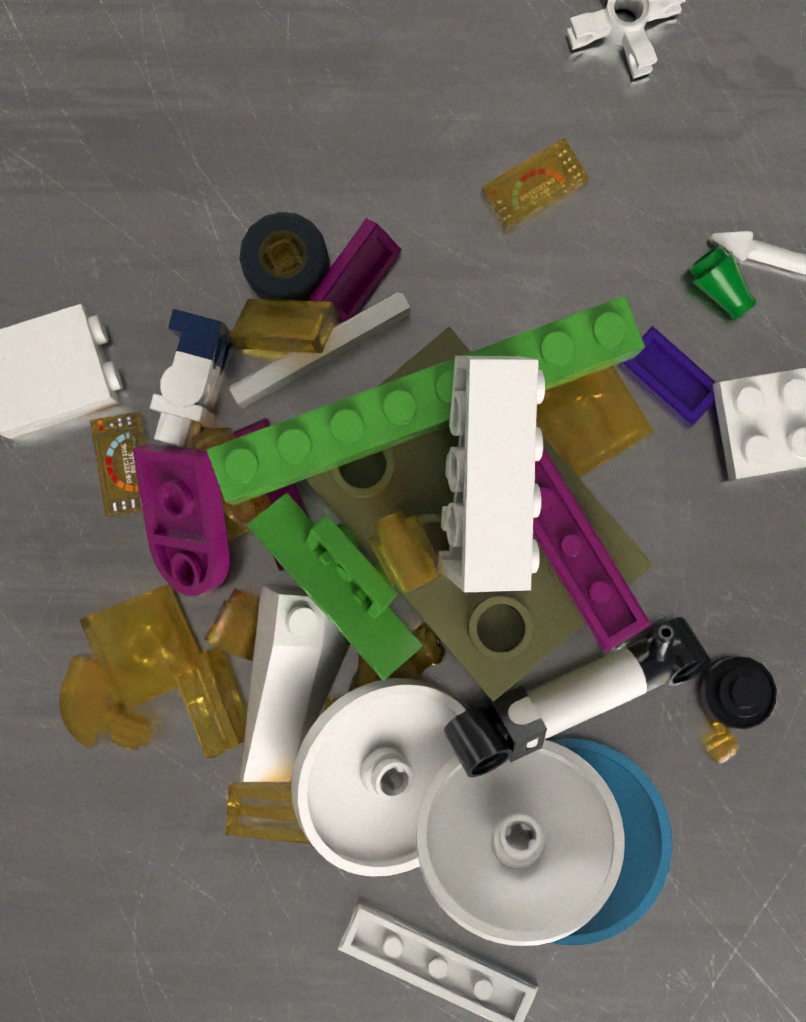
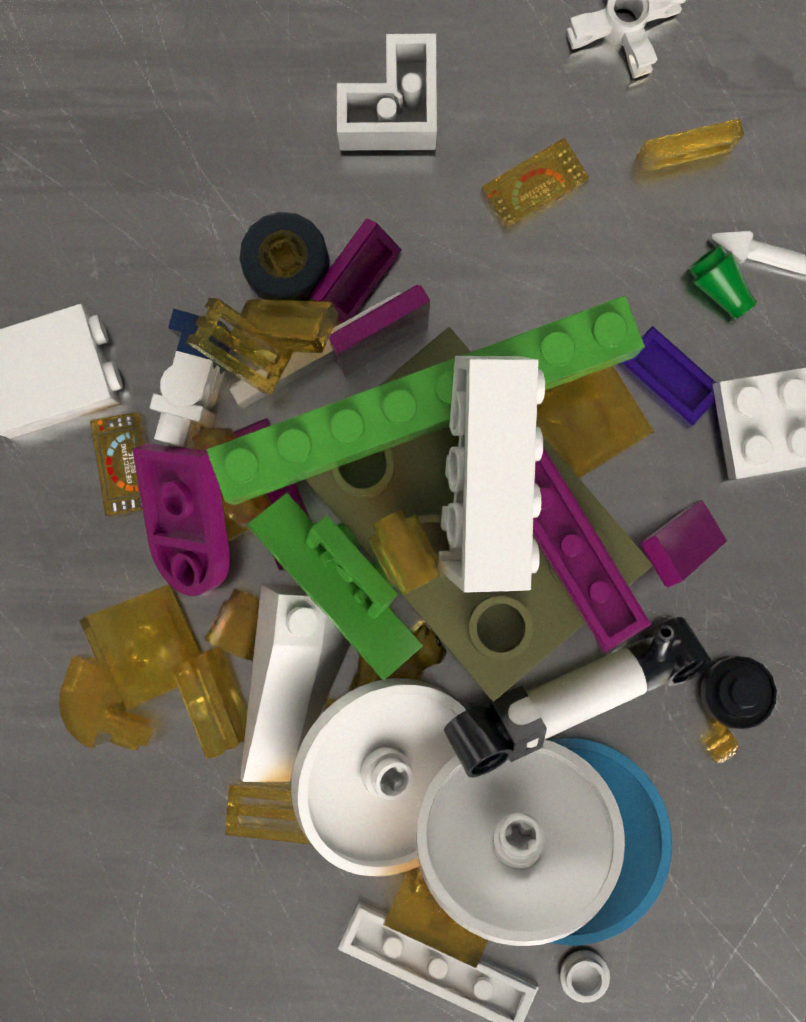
(208, 327): none -> clear yellow tile
(381, 330): none -> magenta tile
(394, 112): none -> white brick
(419, 916): none -> clear yellow brick
(584, 976): none -> white plate
(683, 544): none -> magenta tile
(690, 145): none -> clear yellow tile

